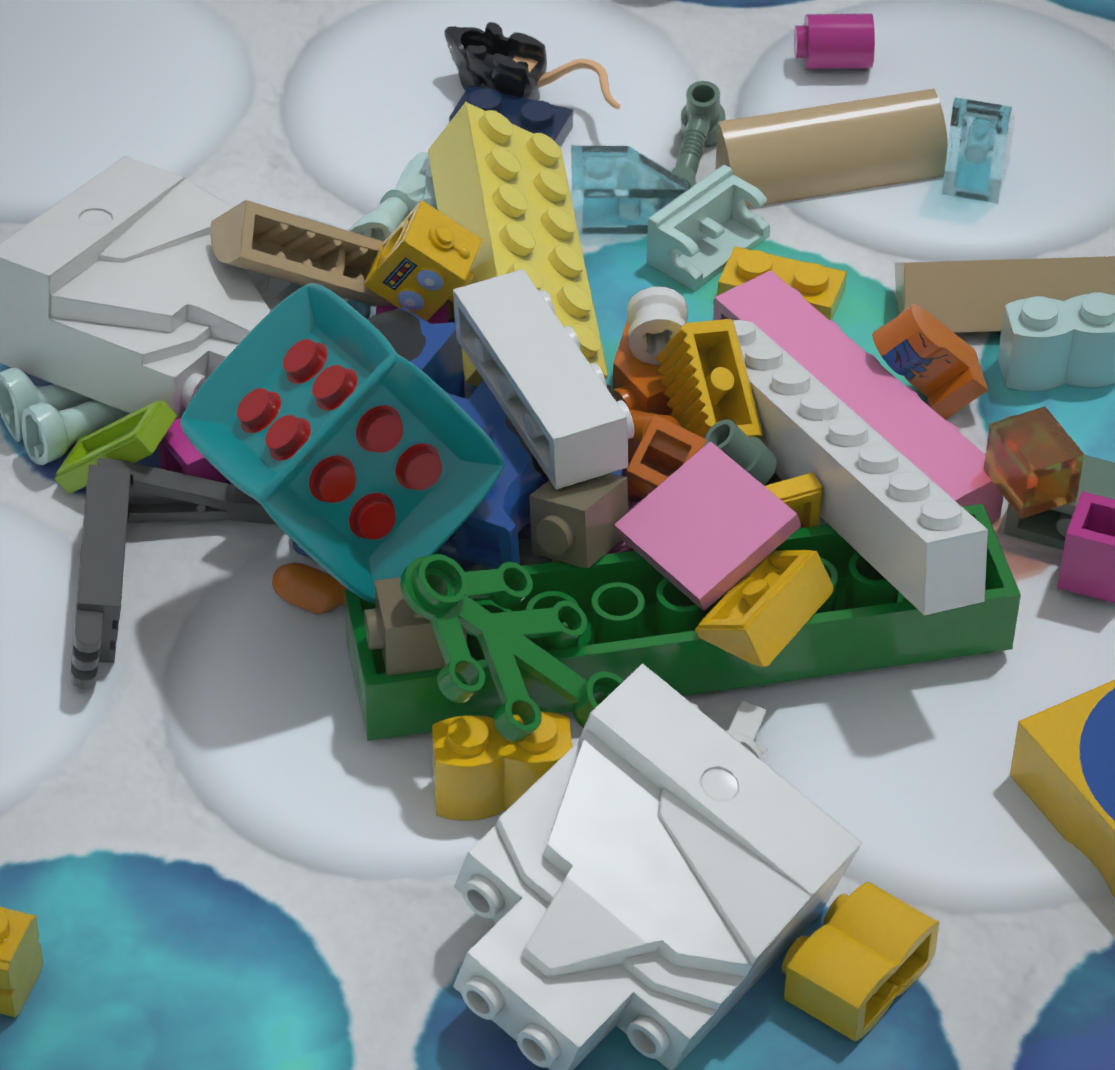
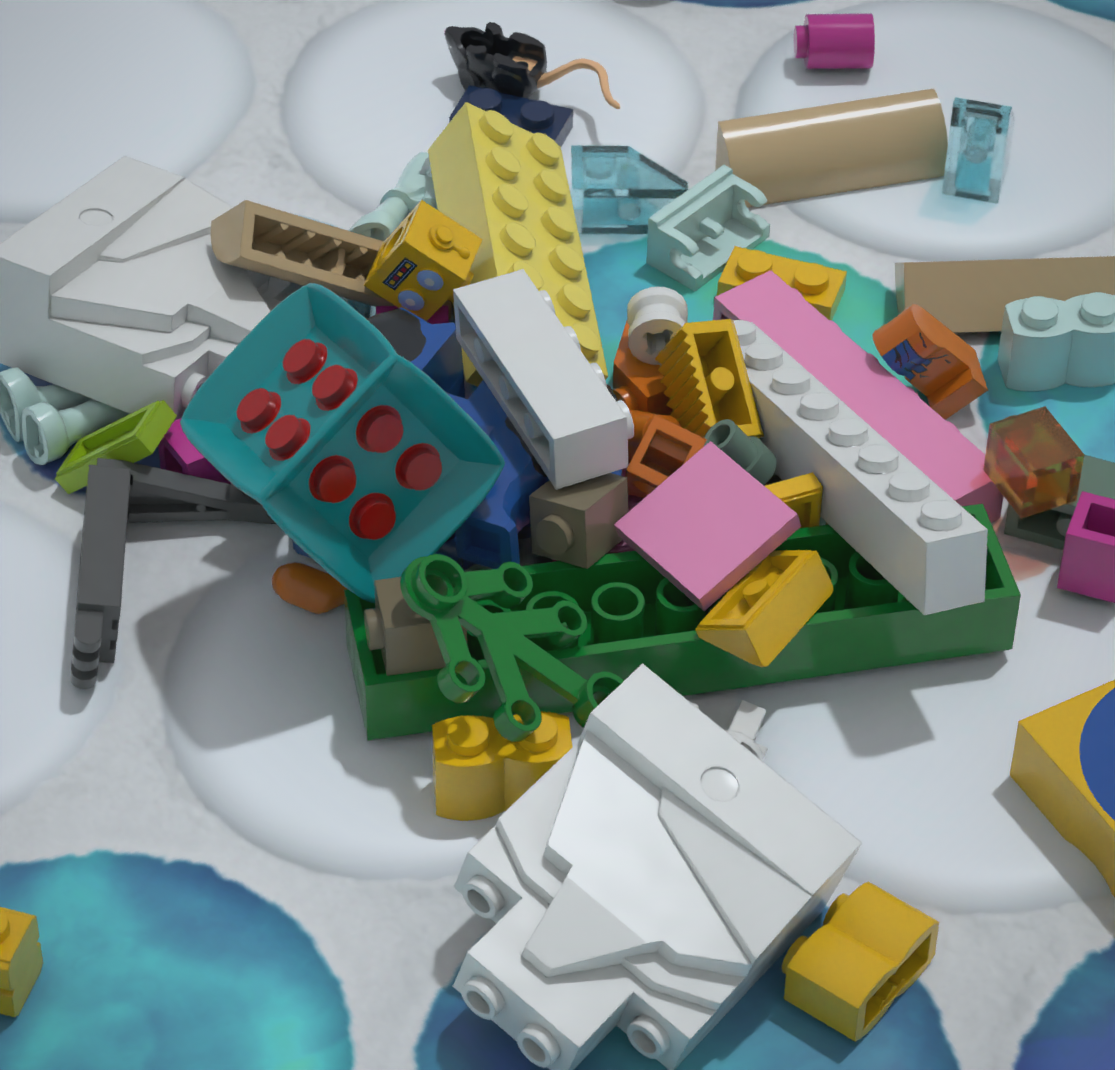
(698, 127): sand green brick -> none

